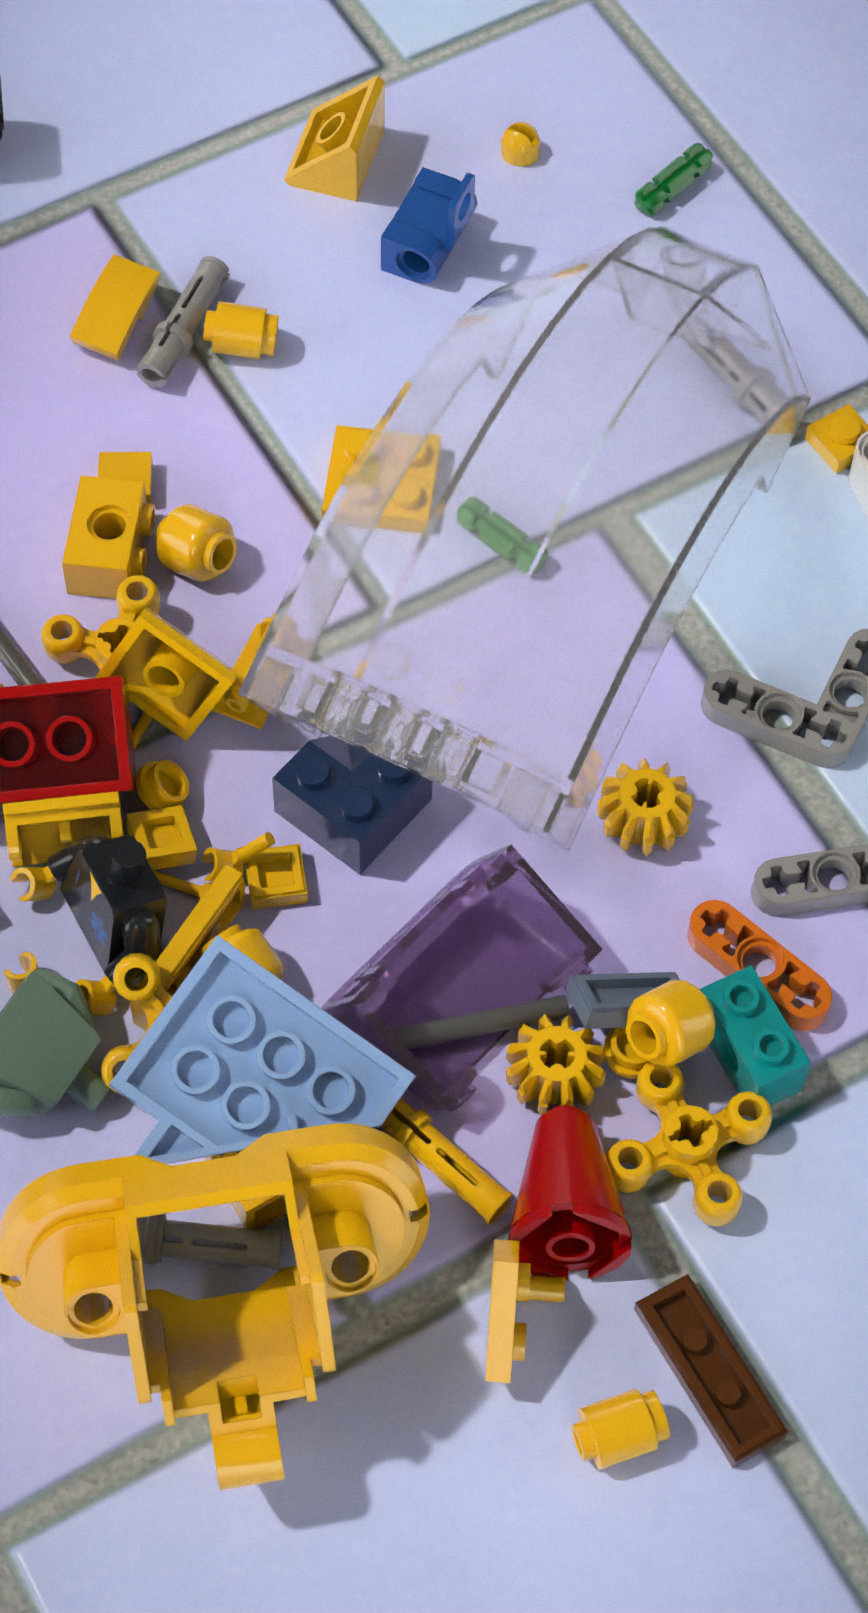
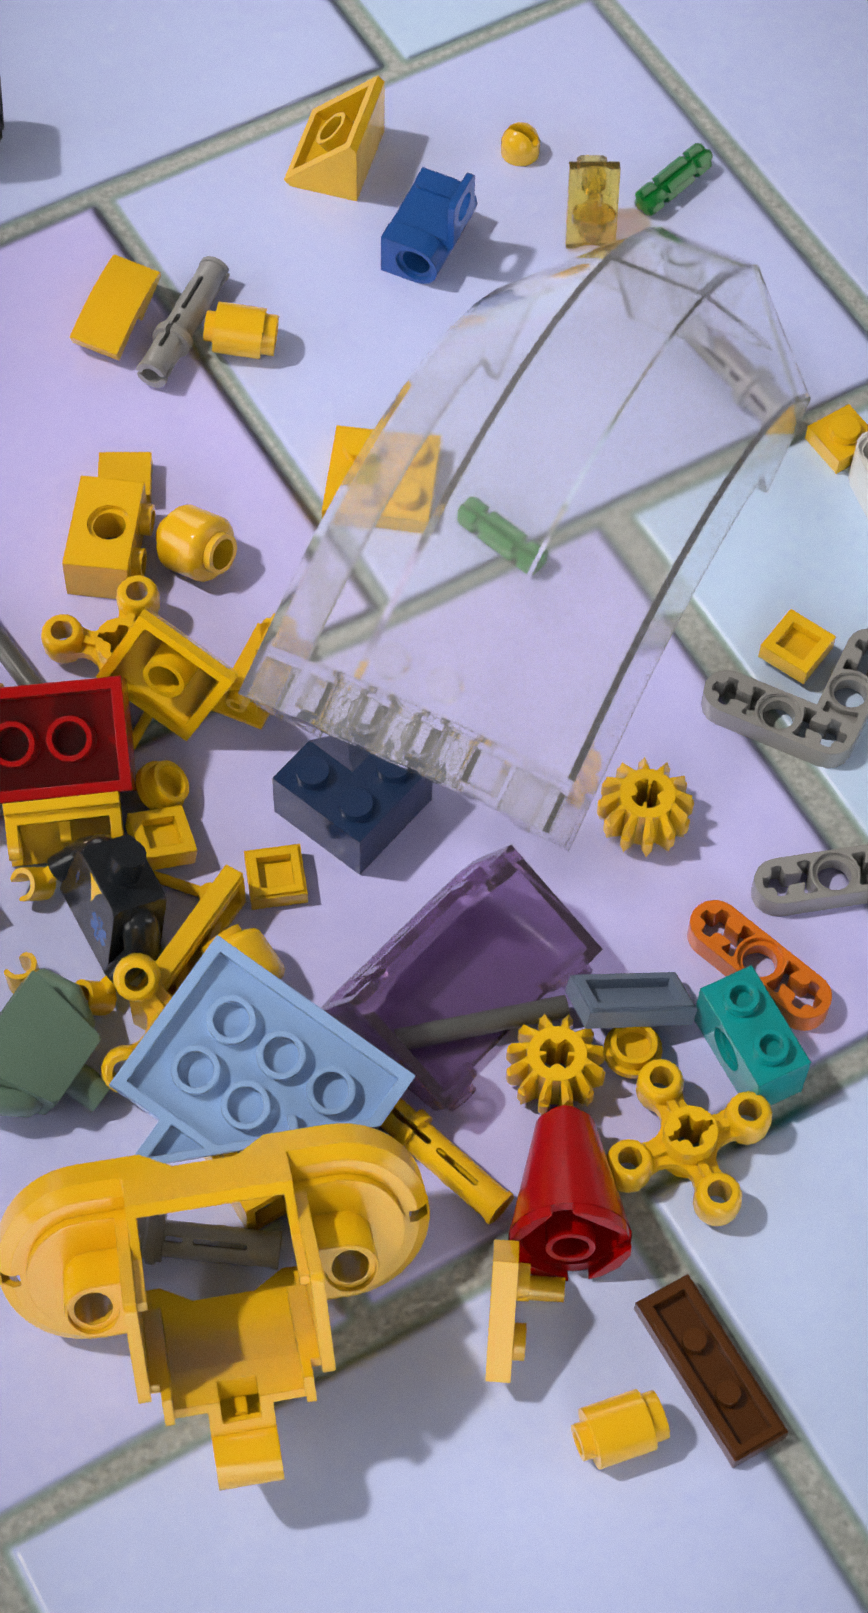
(236, 858): yellow hand -> none
(592, 201): none -> clear yellow hips
(670, 1023): yellow head -> none
(797, 646): none -> yellow plate

